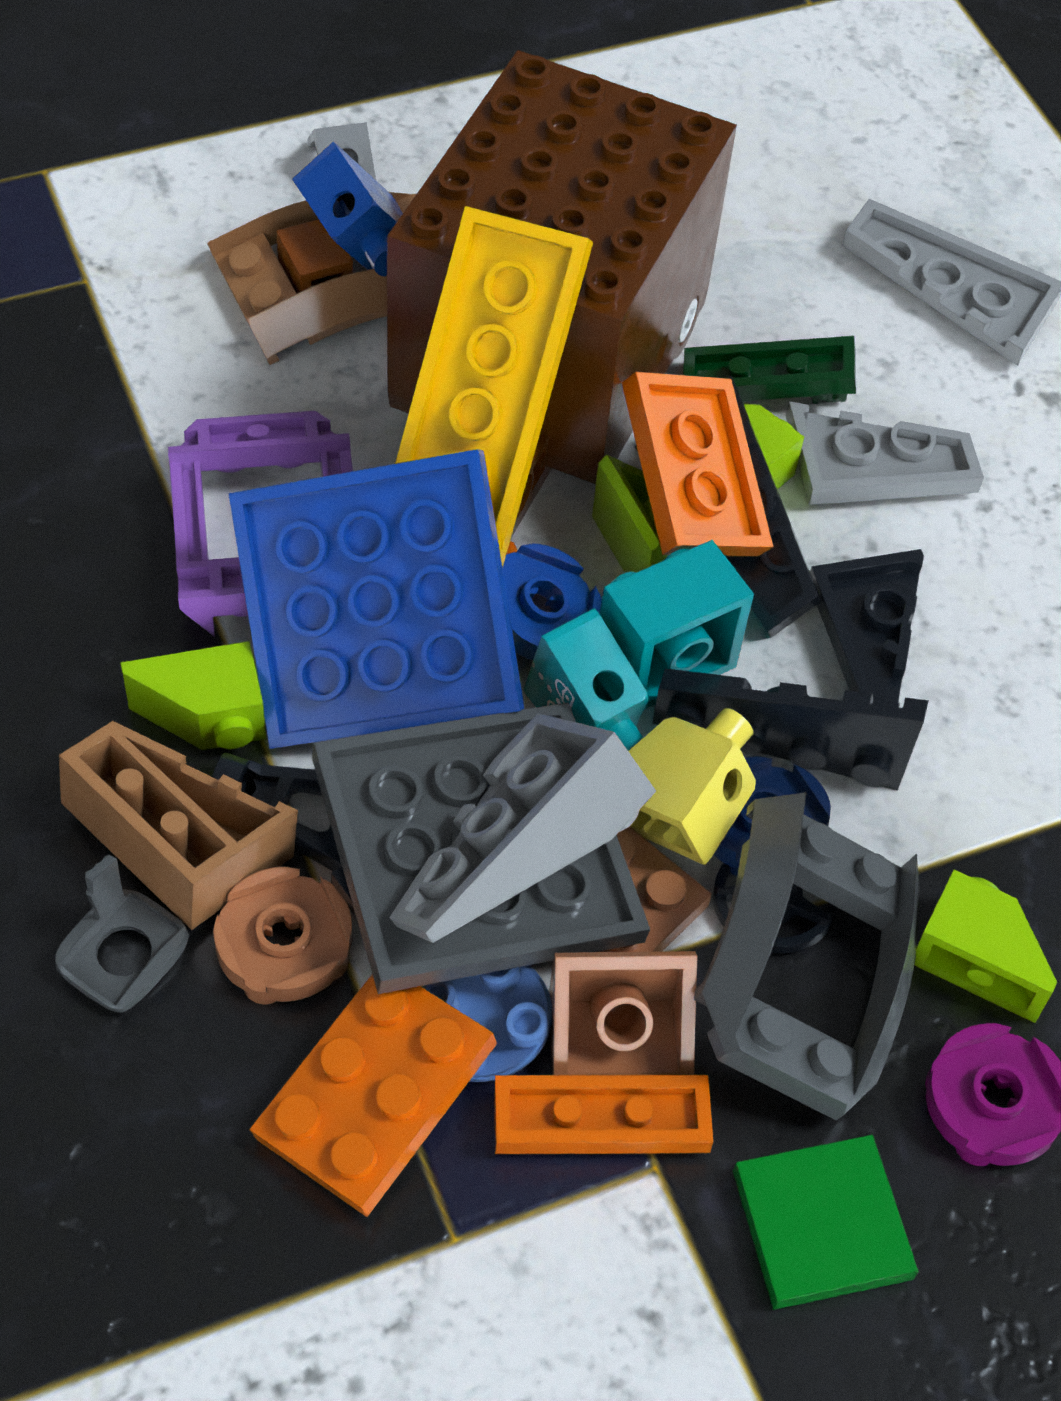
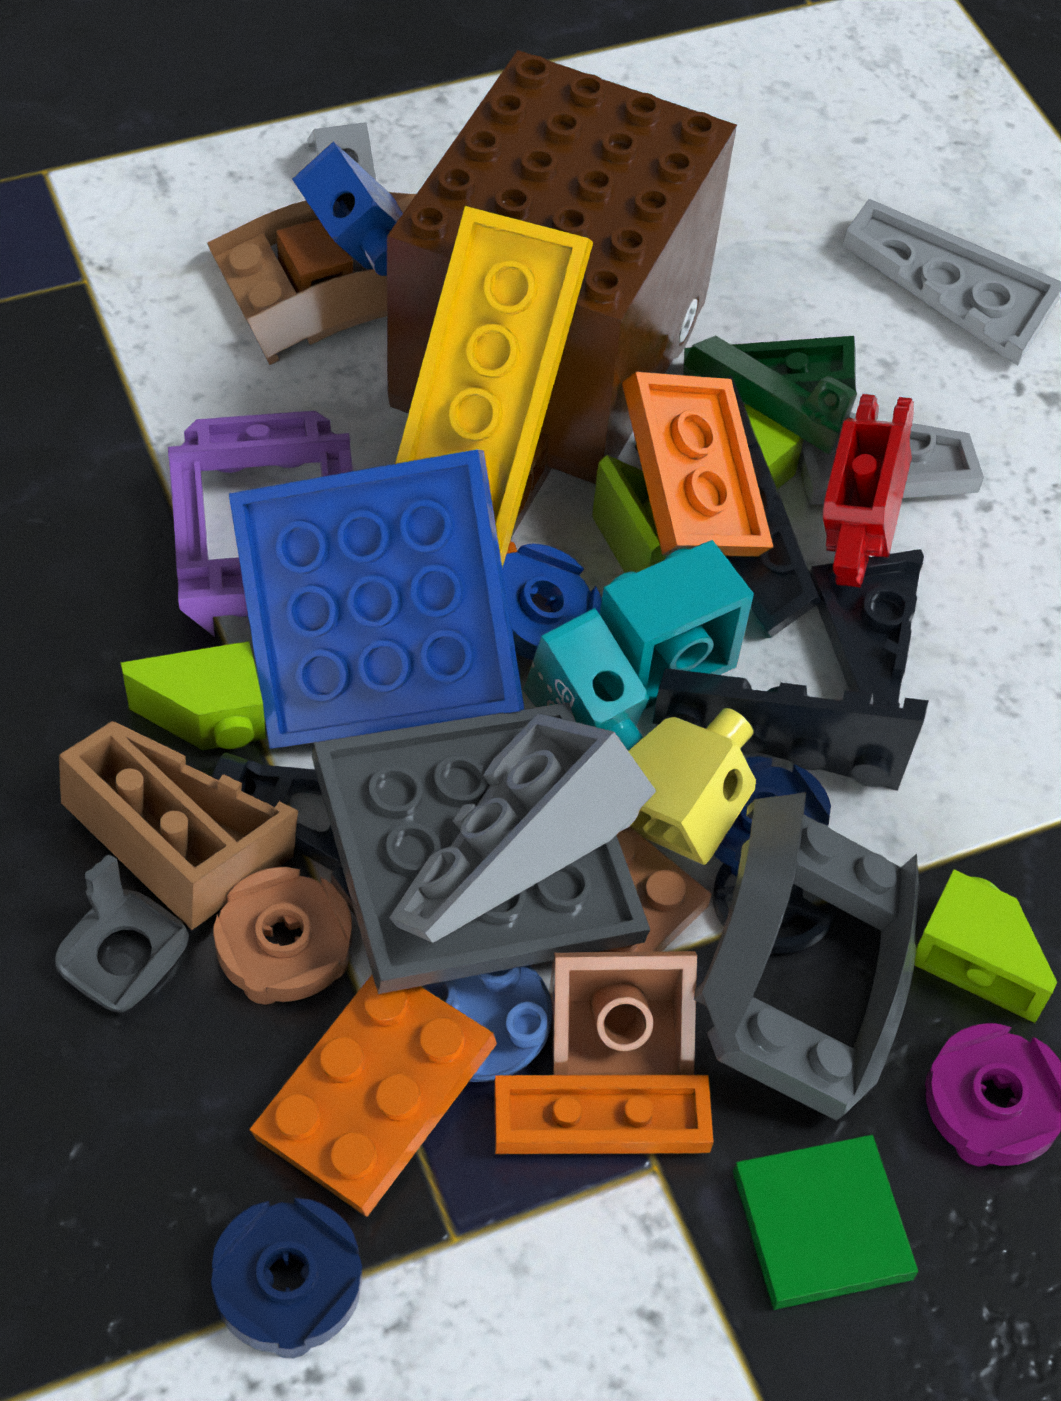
(294, 1319): none -> dark blue plate
(811, 415): none -> dark green hinge
(867, 487): none -> red hinge

